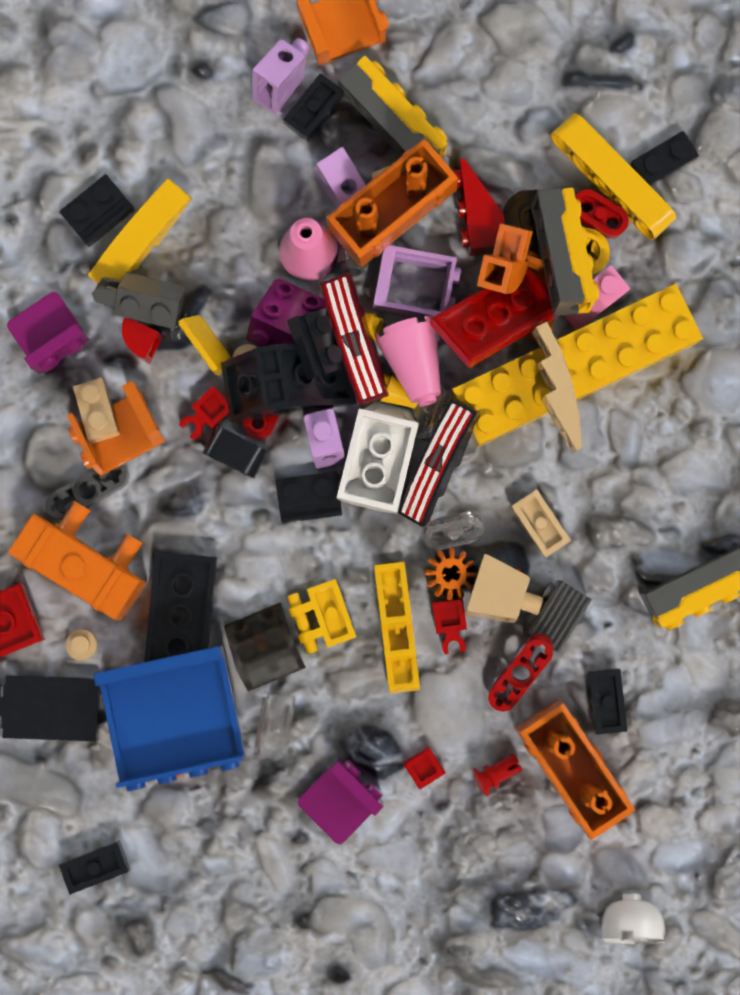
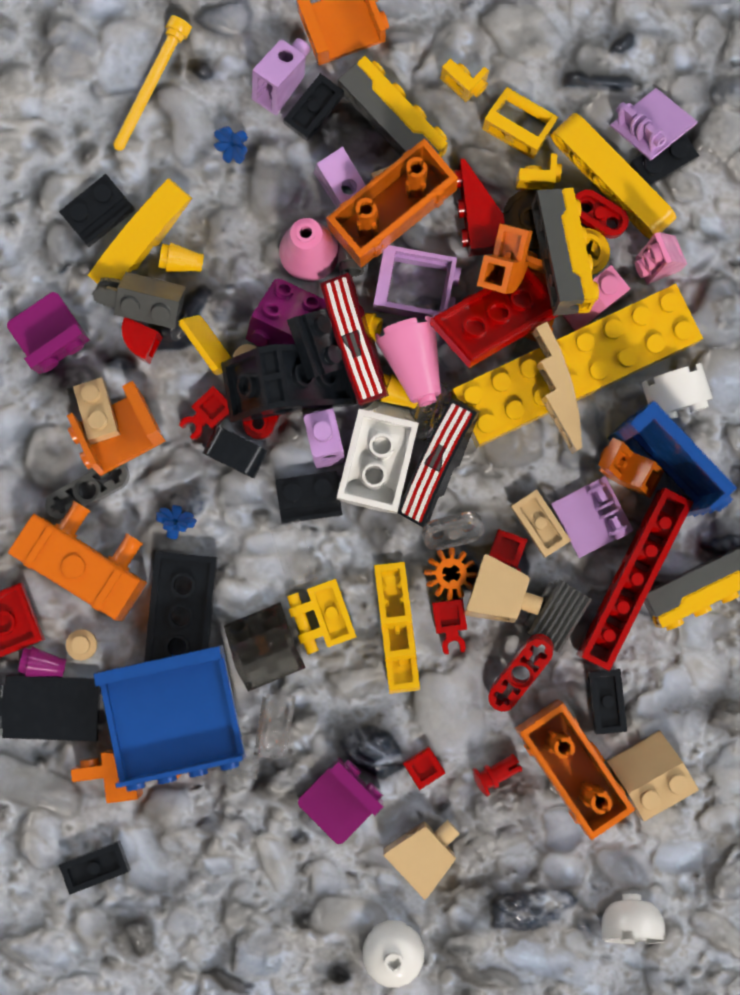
(40, 663): none -> magenta cone
(91, 769): none -> orange brick
(175, 521): none -> blue plant
(176, 31): none -> yellow piece
(179, 259): none -> yellow cone
(231, 144): none -> blue plant
(393, 954): none -> white cylinder
(423, 855): none -> tan torso
(461, 82): none -> yellow bracket
(507, 548): none -> red tile
(513, 133): none -> yellow tile
(534, 176): none -> yellow bracket
(592, 517): none -> lavender hinge
(629, 469): none -> orange brick
(634, 578): none -> red brick
(652, 123): none -> lavender hinge
(652, 775): none -> tan slope
(660, 258): none -> bright pink slope
(678, 458): none -> blue panel
(679, 390): none -> white brick

